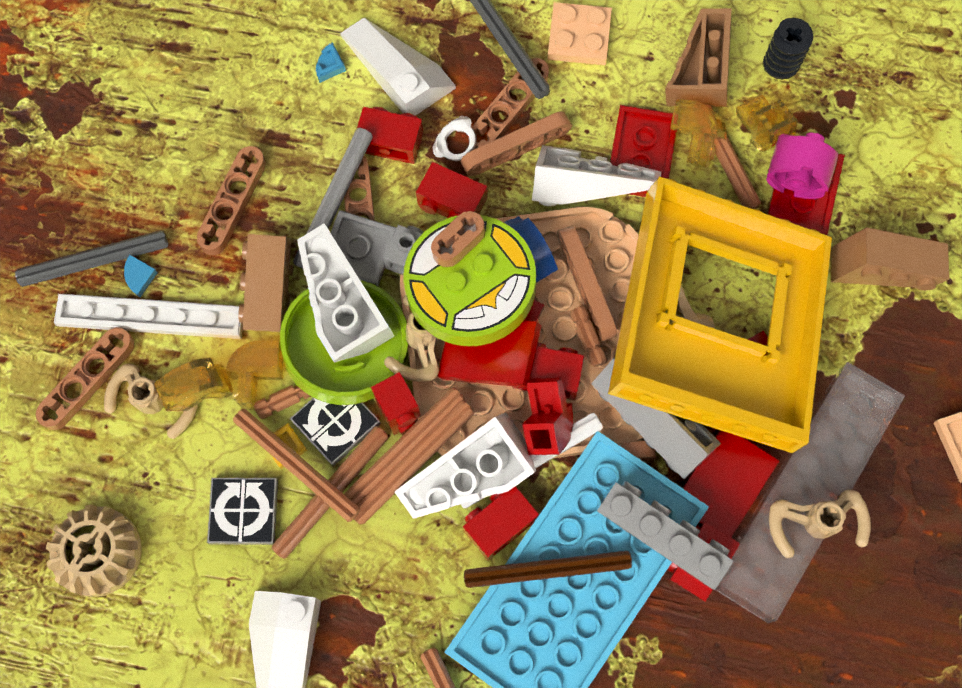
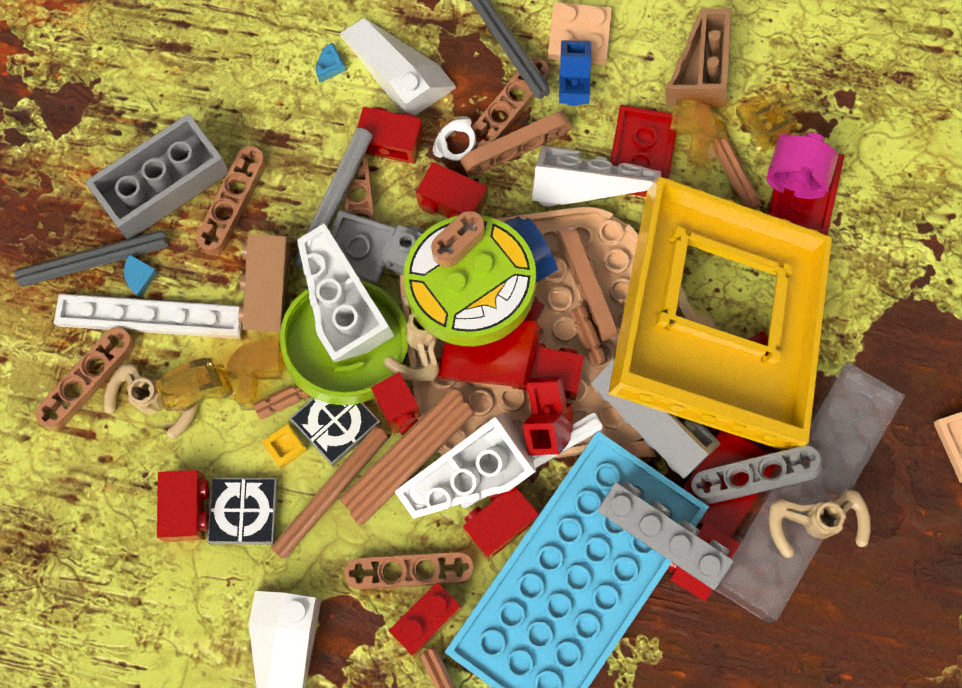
(115, 561): tan gear -> none
(158, 177): none -> light grey brick
(181, 506): none -> red brick
(296, 465): nougat axle -> none
(409, 566): none -> nougat beam
(425, 619): none -> red brick
(547, 569): reddish brown axle -> none
(574, 72): none -> blue brick
(755, 469): none -> light grey beam
(788, 48): black piece -> none
(889, 260): medium nougat wedge -> none

